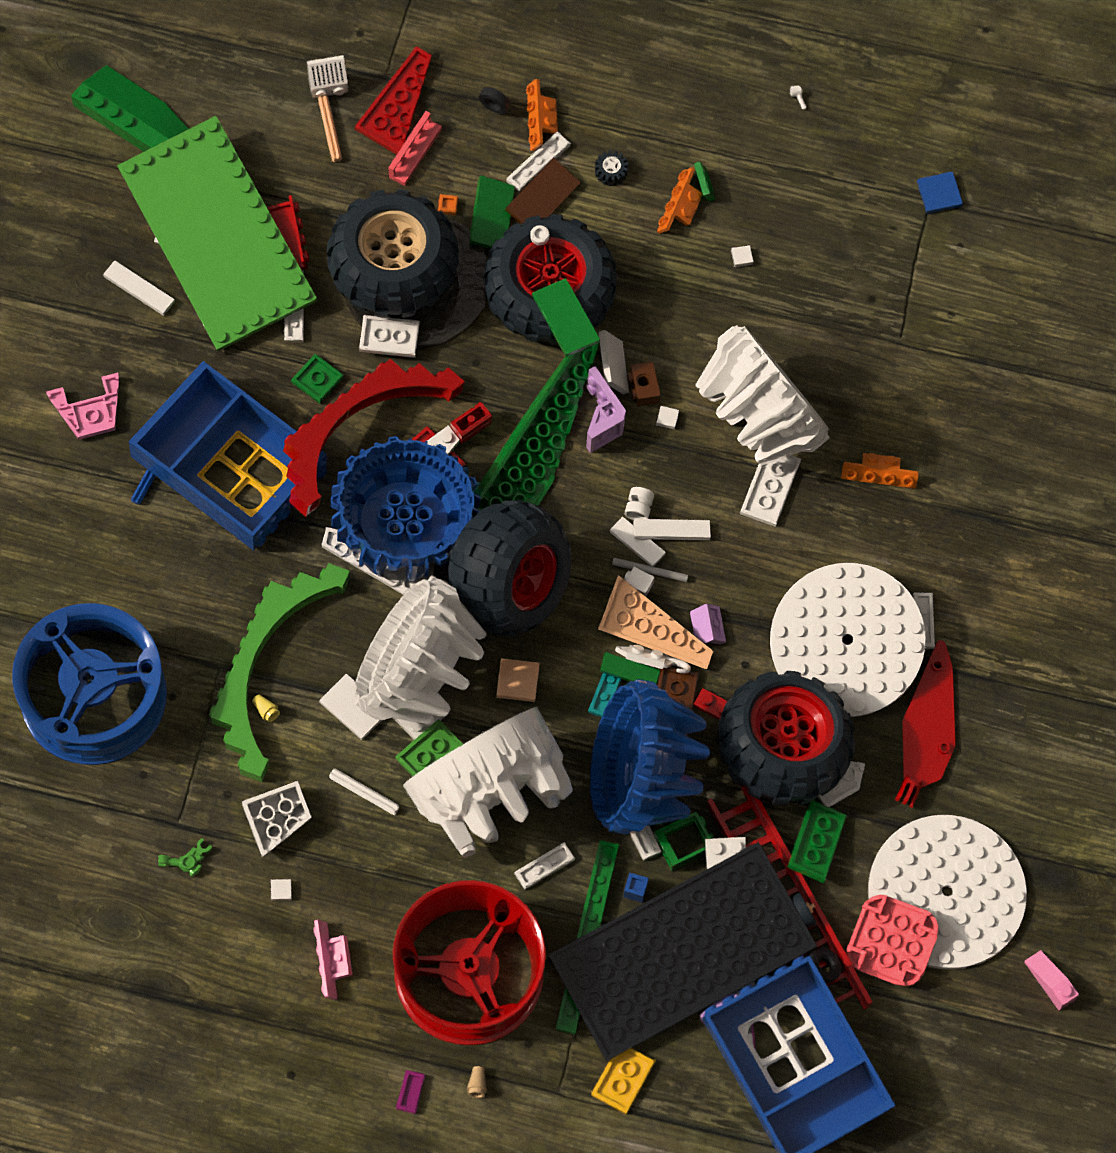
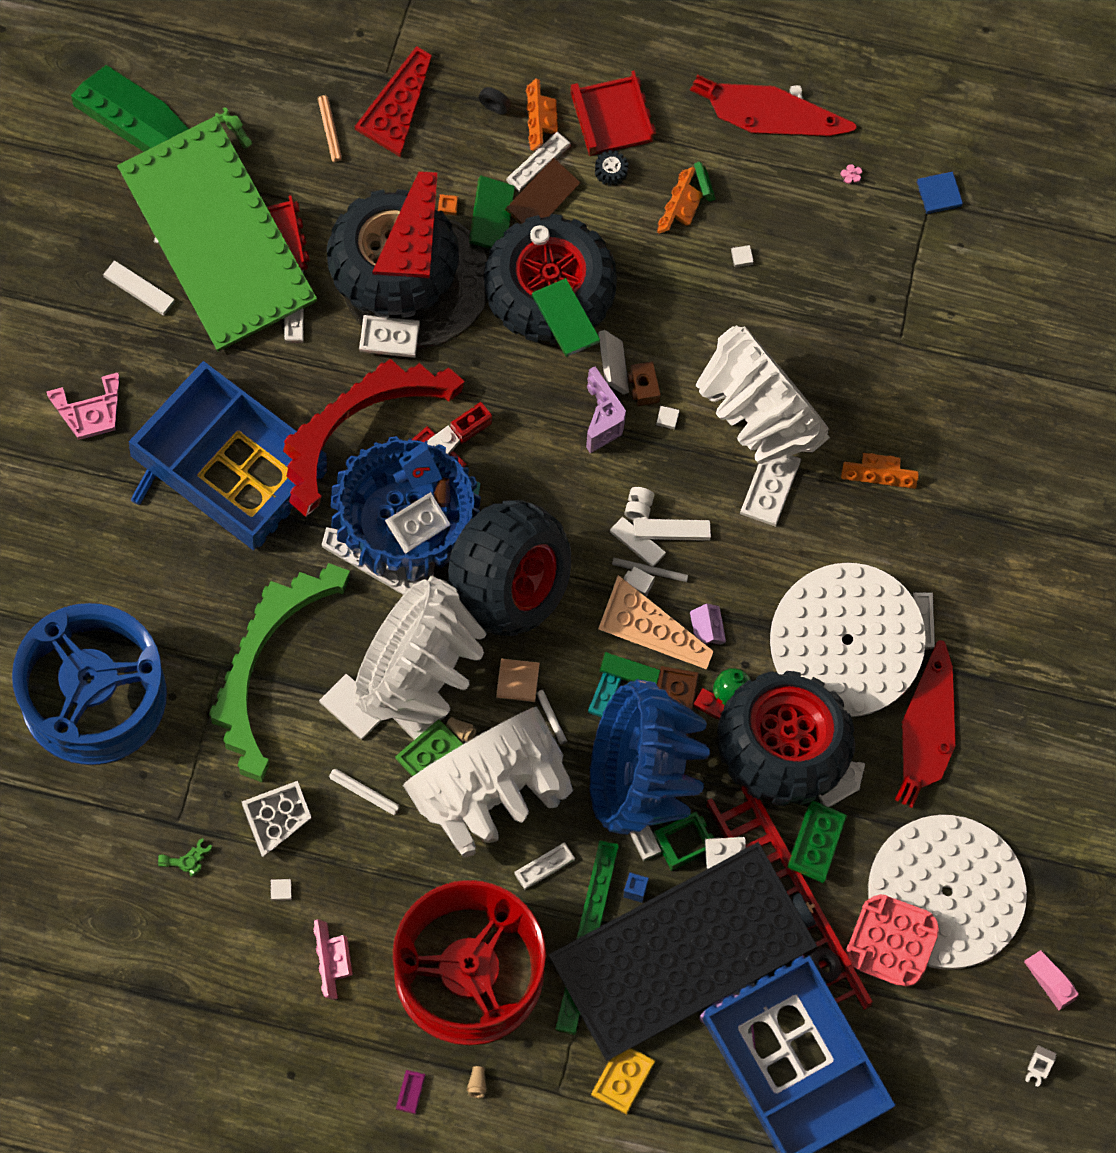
(235, 126): none -> bright green piece
(266, 709): light yellow cone -> none
(317, 378): green tile -> none
(327, 76): white slope -> none
(411, 238): none -> red wing
(414, 149): coral fence -> none
(417, 468): none -> blue torso
(417, 522): none -> white tile
(442, 492): none -> reddish brown cone
(461, 729): none -> tan cone
(533, 451): green wedge -> none
(551, 717): none -> white bar
(613, 115): none -> red panel
(652, 658): white plate -> none
(728, 682): none -> green cylinder
(769, 110): none -> red wing
(851, 173): none -> bright pink plant
(1040, 1064): none -> white brick

